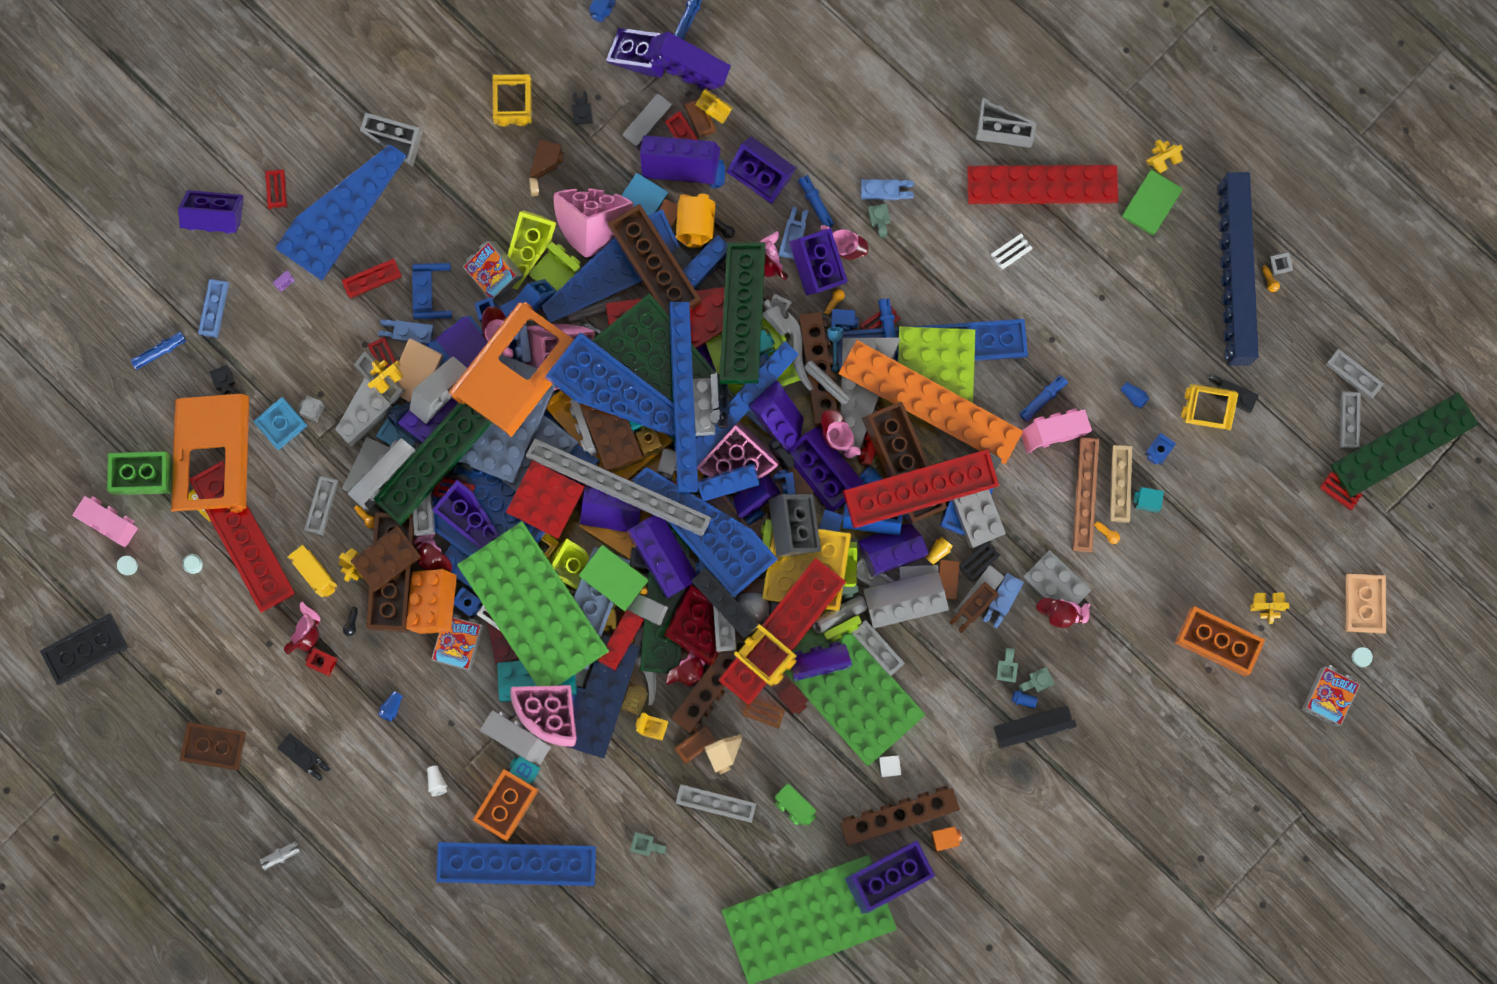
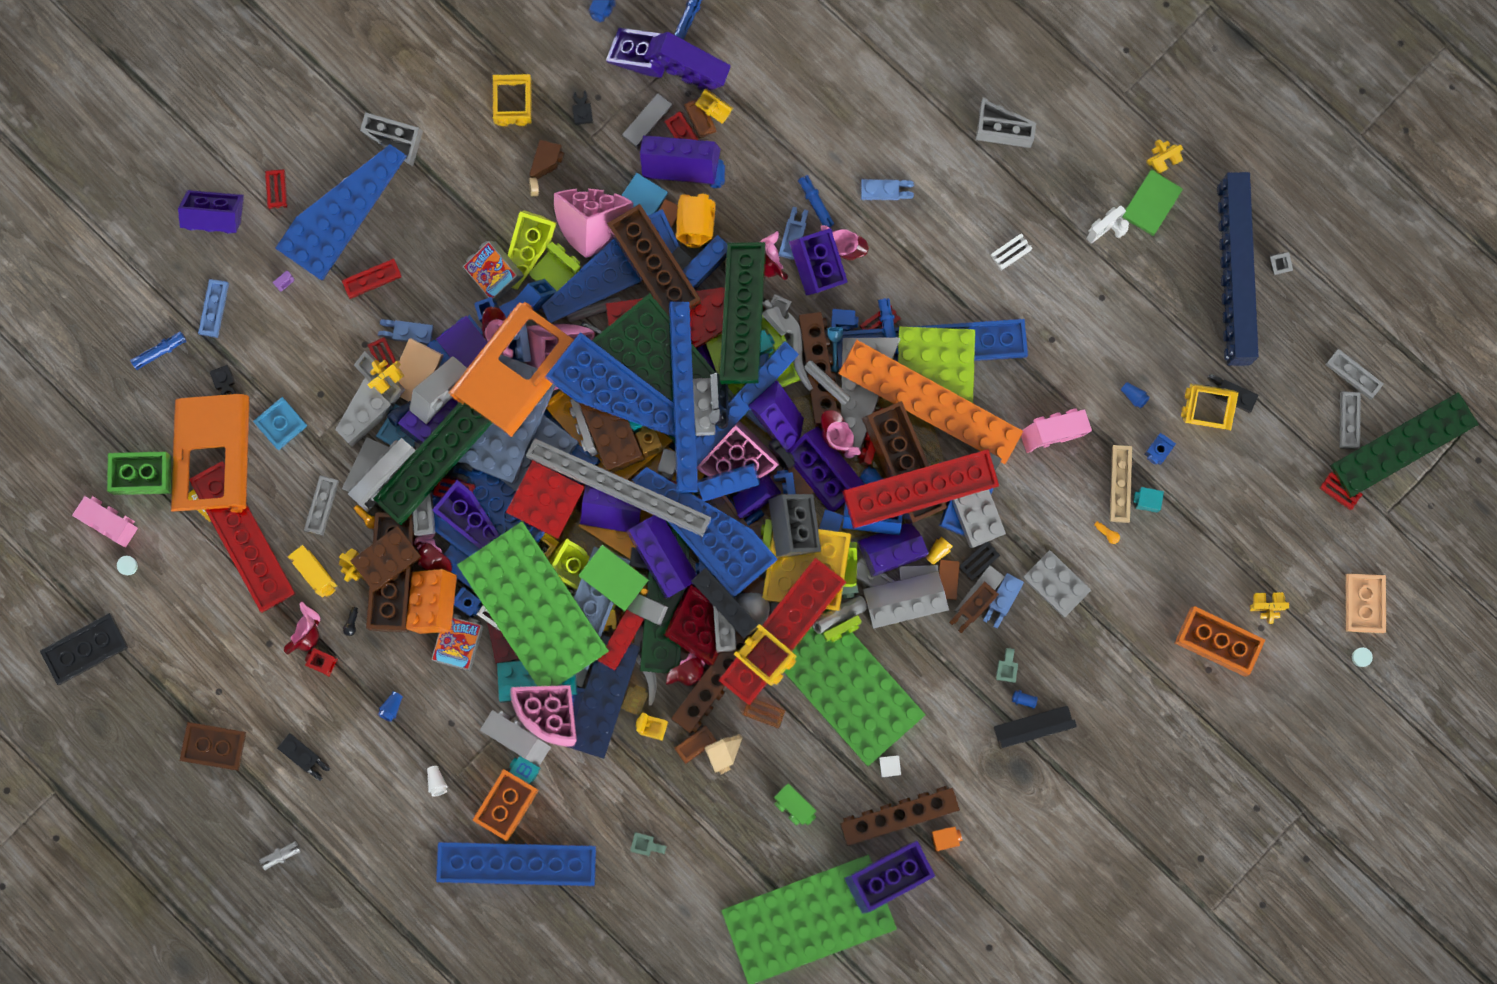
(192, 563): light aqua piece -> none
(311, 408): light grey brick -> none
(423, 291): blue plate -> none
(716, 803): light grey plate -> none
(727, 231): black piece -> none
(761, 169): dark purple slope -> none
(793, 699): clear red brick -> none
(821, 661): dark purple slope -> none
(837, 296): light orange piece -> none
(878, 648): light grey plate -> none
(879, 217): sand green plate -> none
(1038, 680): sand green plate -> none
(1042, 184): red plate -> none
(1047, 394): blue pin -> none
(1063, 613): dark red hair -> none
(1085, 494): nougat tile -> none
(1112, 220): none -> white plate
(1272, 284): light orange piece -> none
(1331, 696): brick -> none

